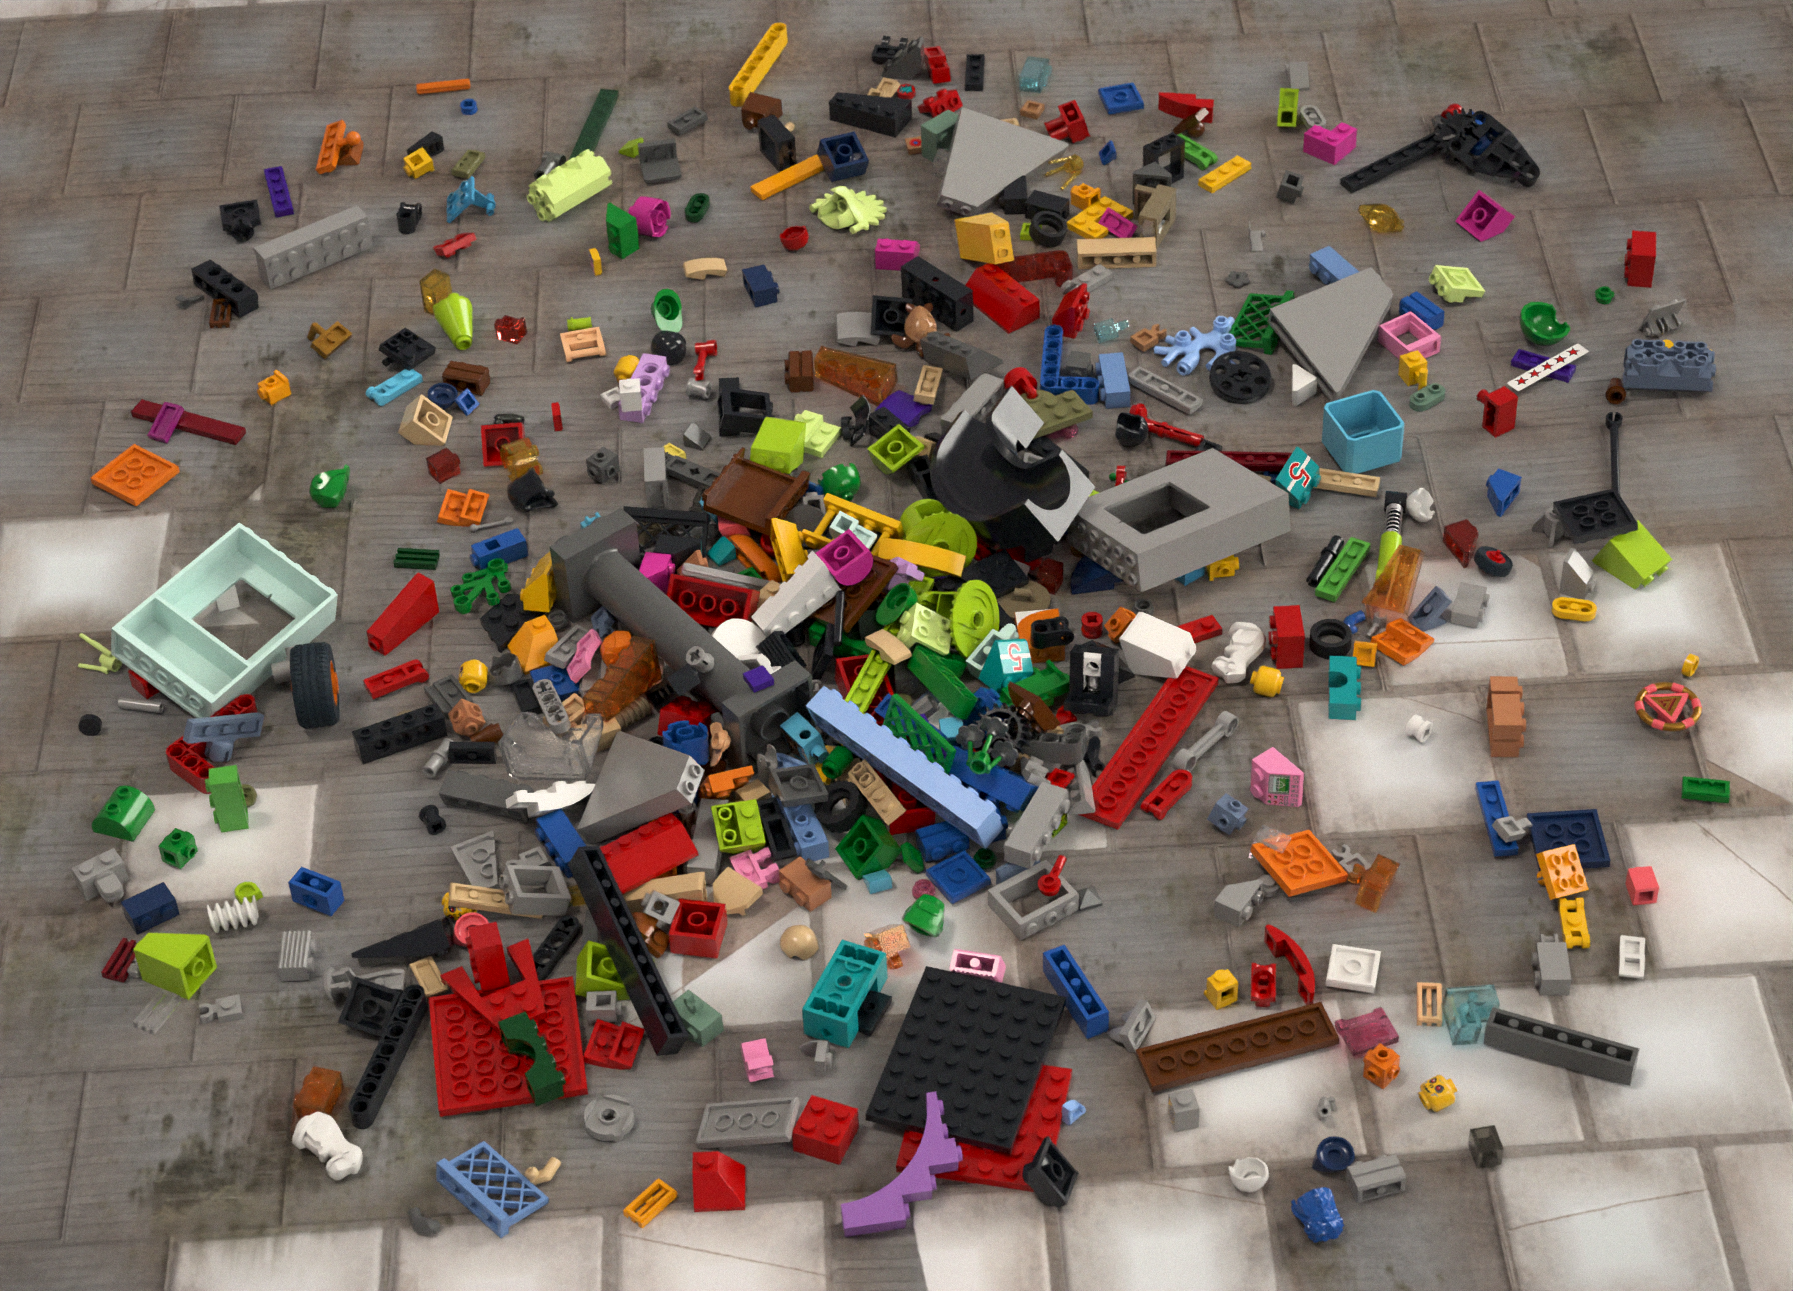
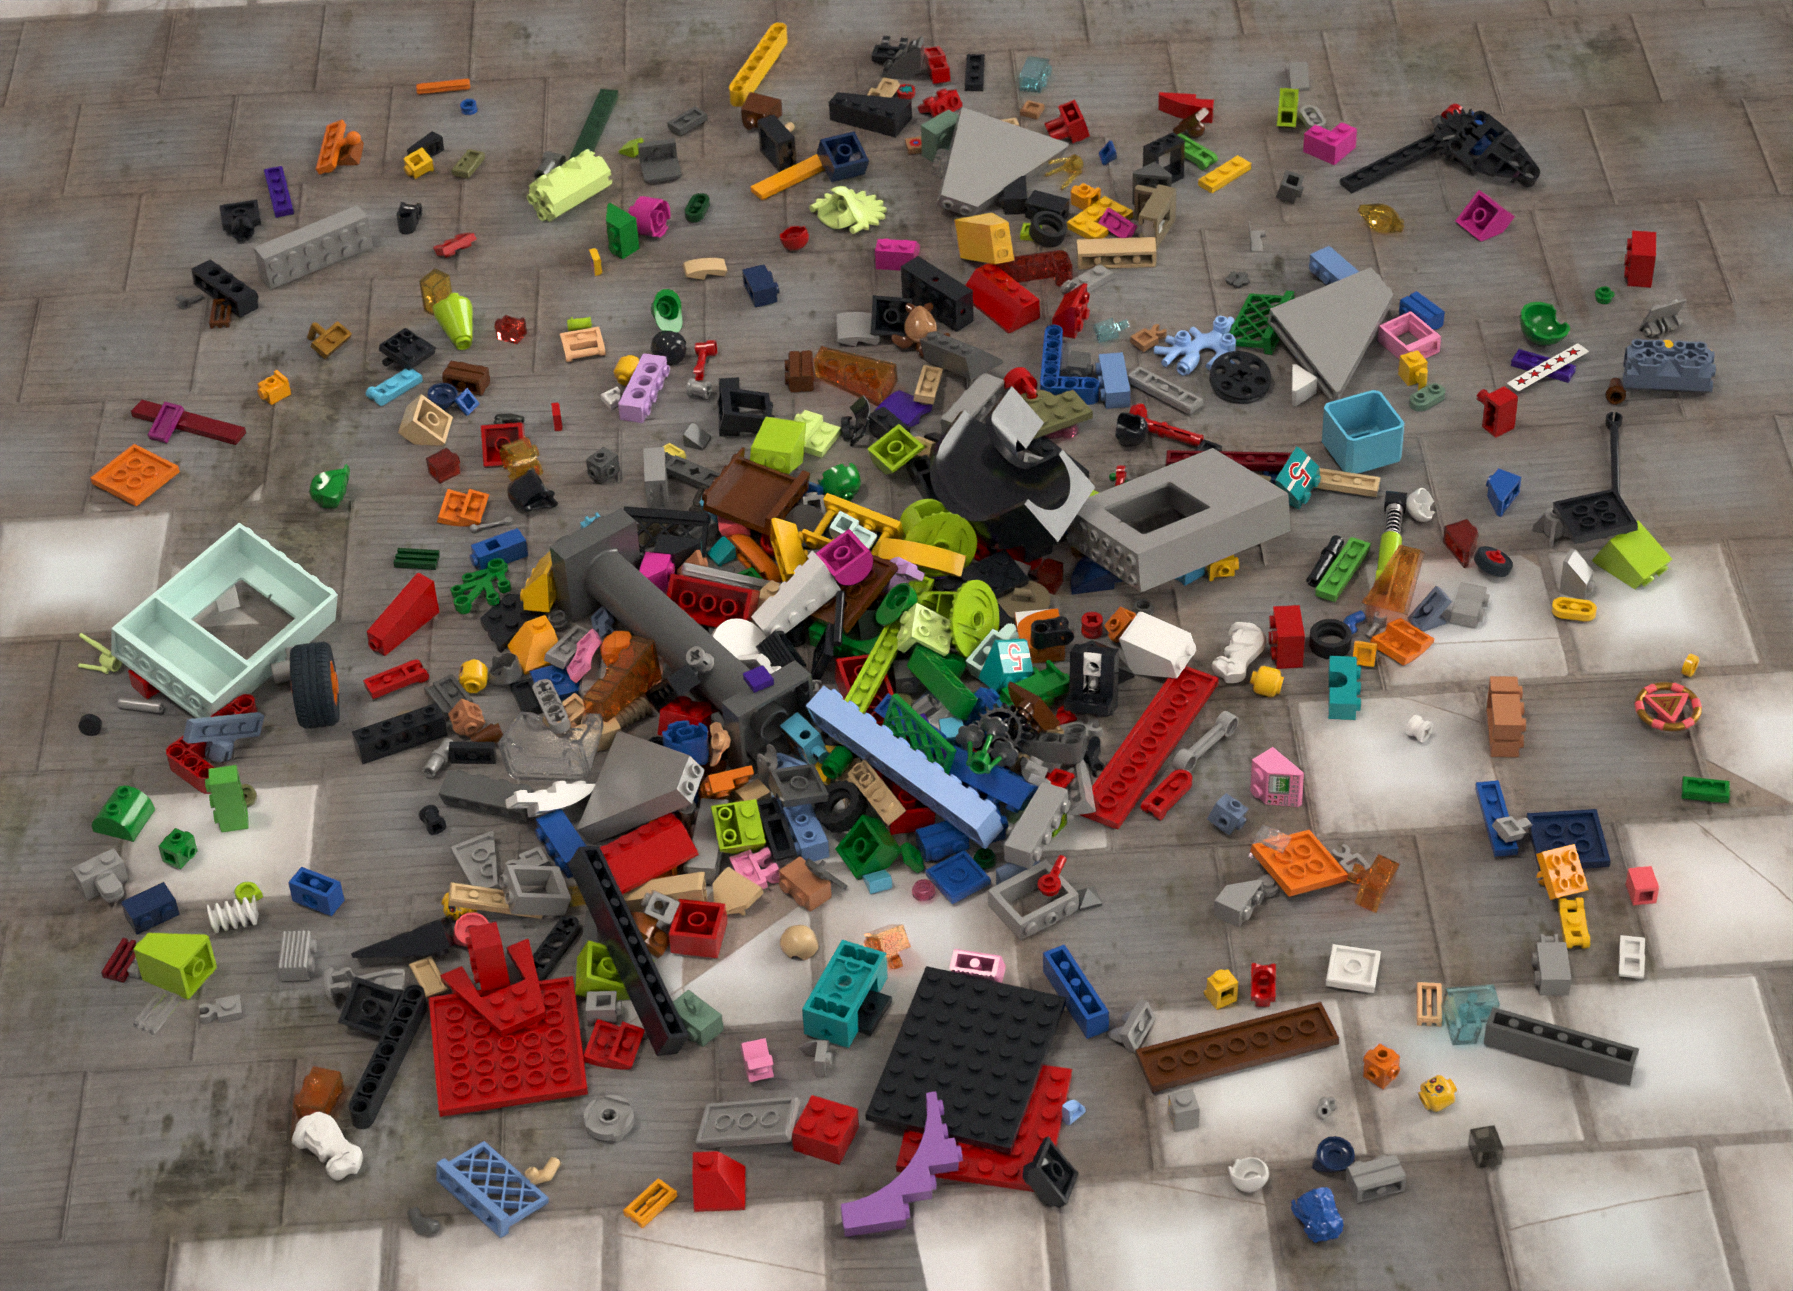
(467, 195): dark azure plate -> none
(521, 1037): dark green arch -> none
(630, 395): white brick -> none
(890, 647): tan slope -> none
(925, 916): green helmet -> none
(1121, 98): blue plate -> none
(1202, 628): red plate -> none
(1282, 944): red slope -> none
(1368, 1036): clear pink plate -> none
(1455, 283): yellowish green plate -> none

